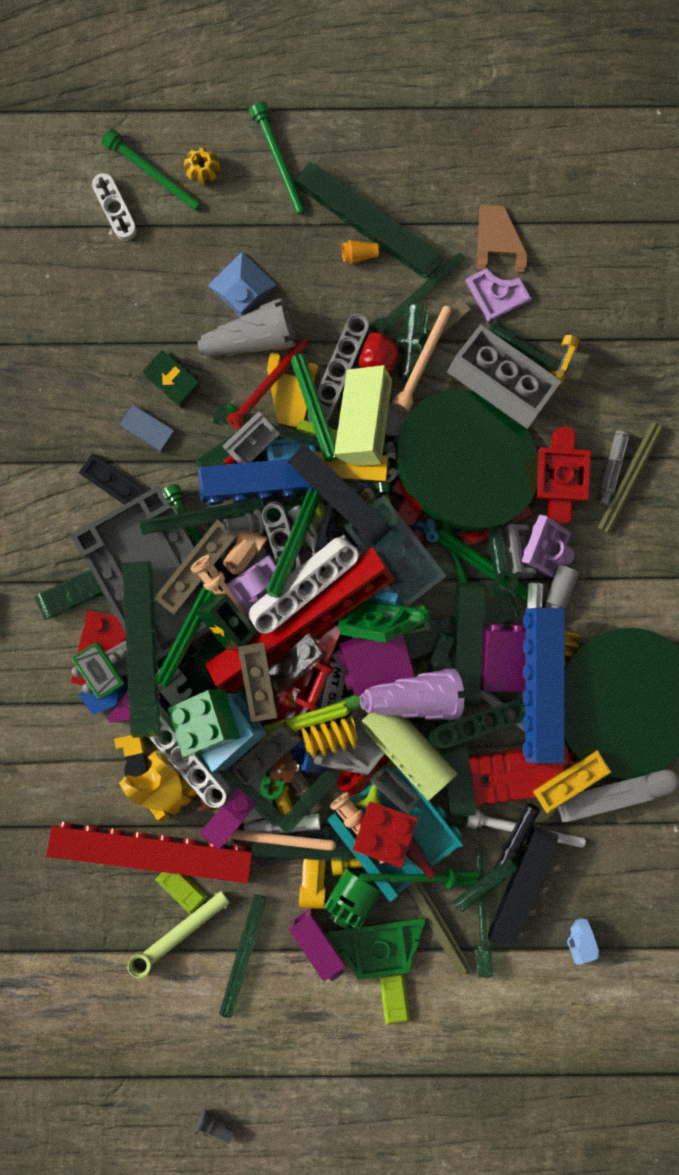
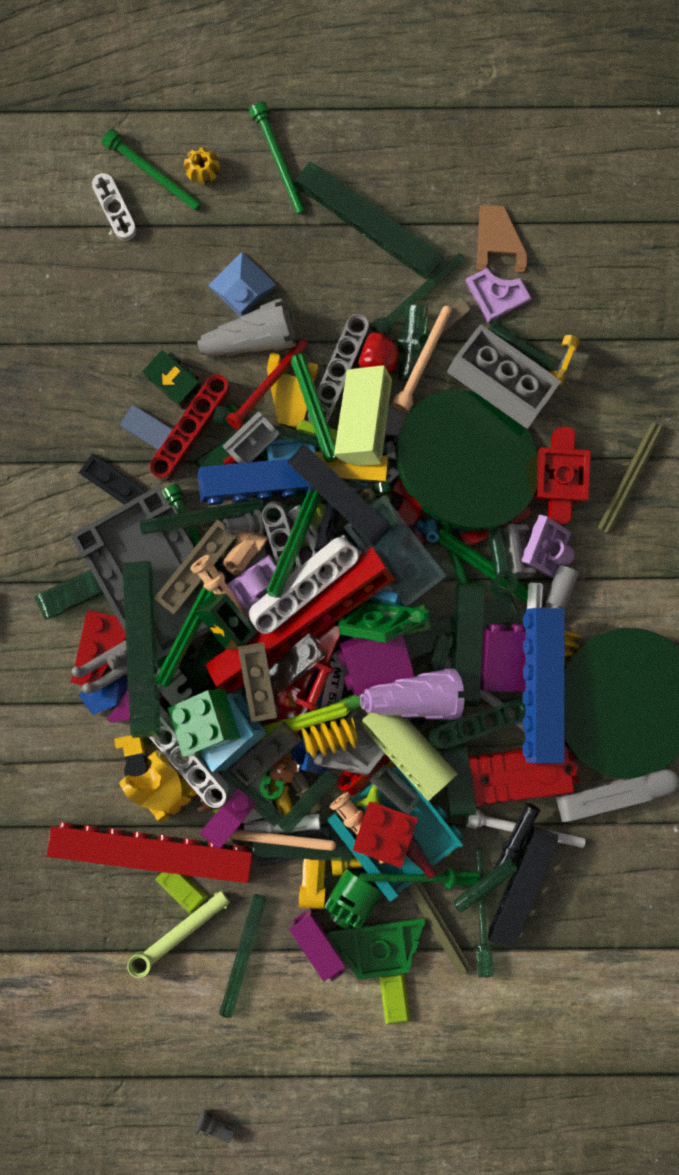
(98, 671): slope -> none
(191, 415): none -> red beam
(358, 251): light orange cone -> none
(572, 781): yellow tile -> none
(582, 942): light blue rock -> none
(614, 466): light grey piece -> none

